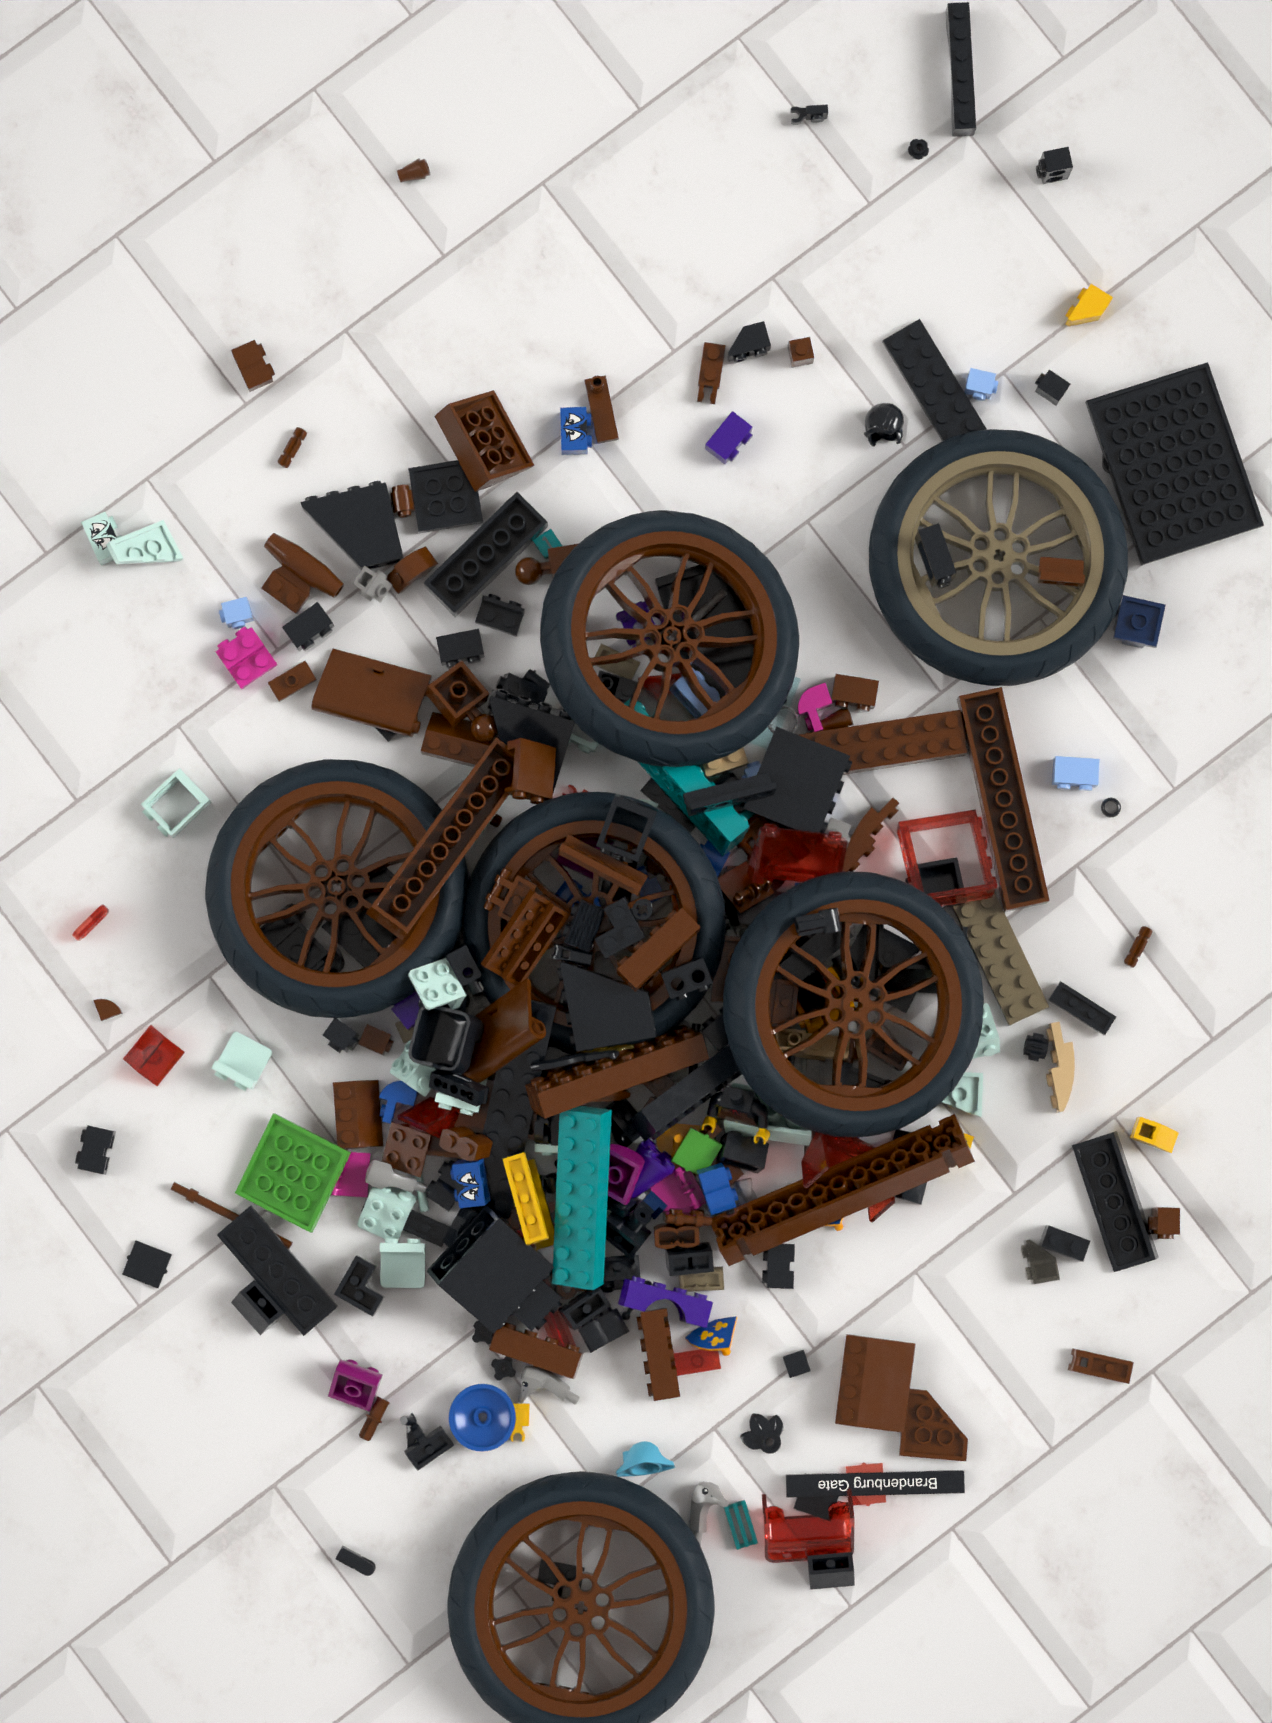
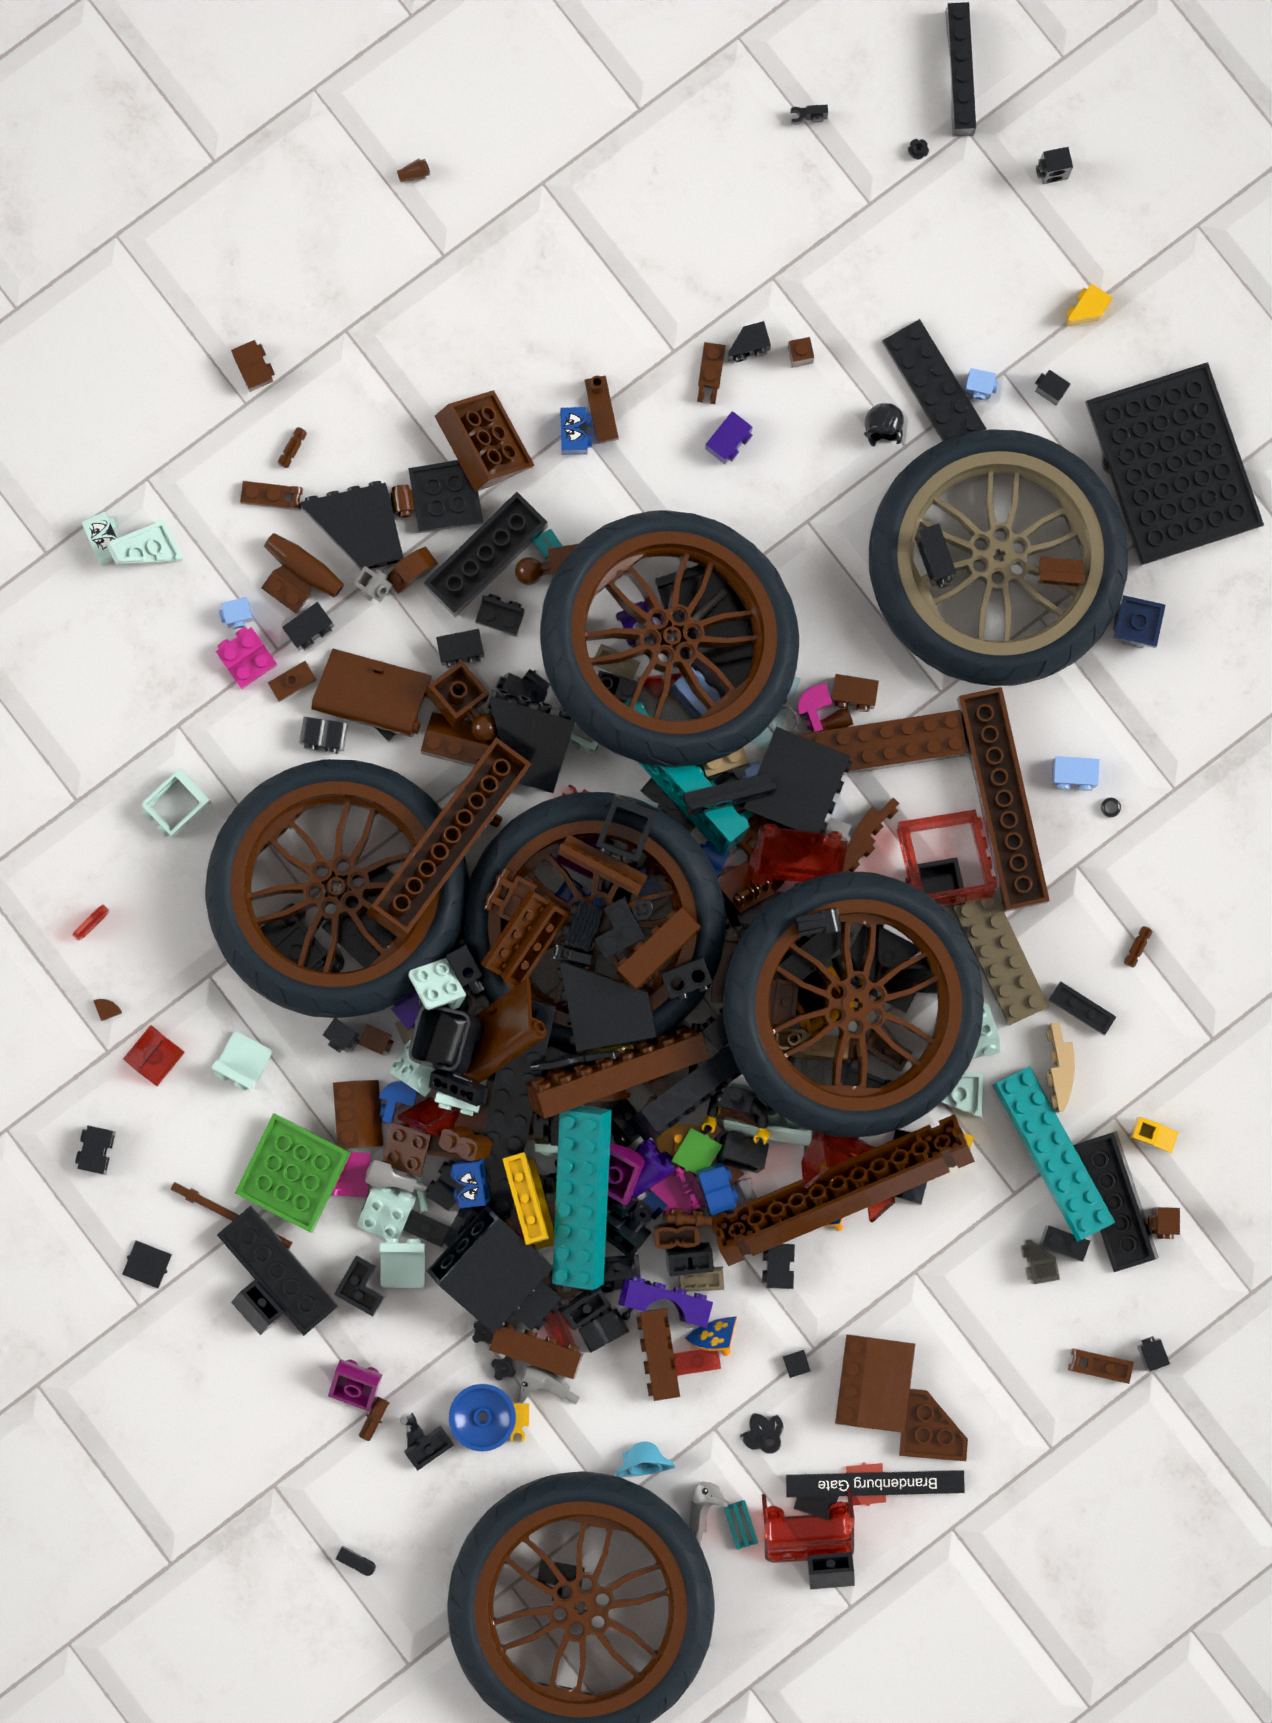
(270, 495): none -> reddish brown plate
(323, 734): none -> black brick
(532, 770): reddish brown panel -> none
(1035, 1047): black gear -> none
(1053, 1154): none -> teal plate
(1153, 1353): none -> black brick

